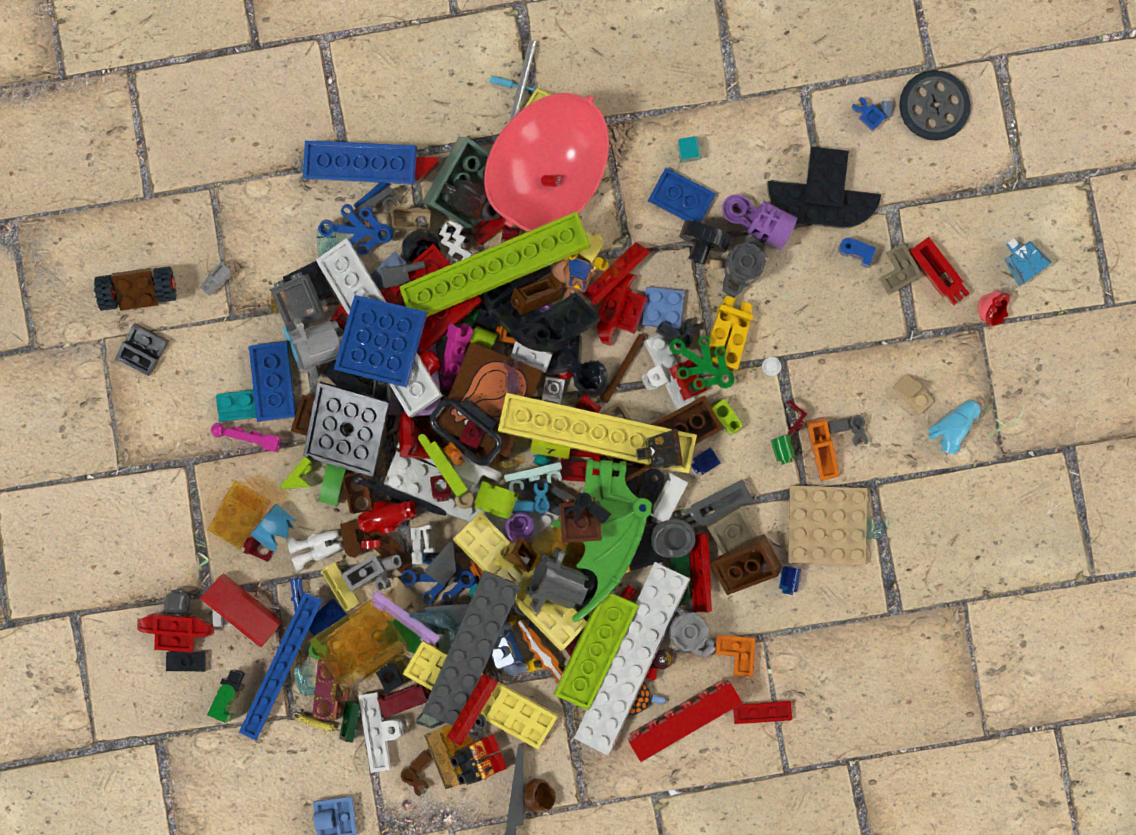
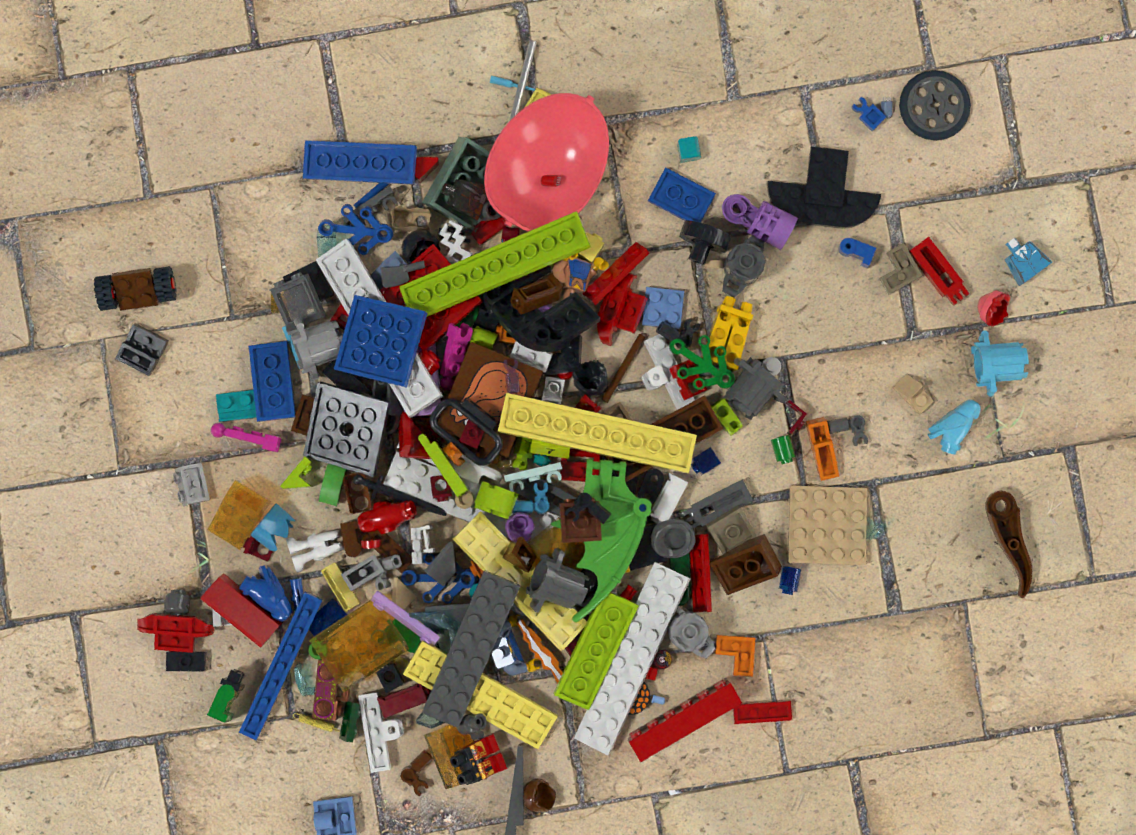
(191, 484): none -> light grey bracket
(216, 279): light grey hinge -> none
(268, 593): none -> blue animal
(472, 709): red piece -> none
(523, 452): none -> lime plate
(662, 450): torso -> none
(753, 388): none -> dark grey container
(998, 362): none -> medium azure container
(1008, 533): none -> reddish brown animal

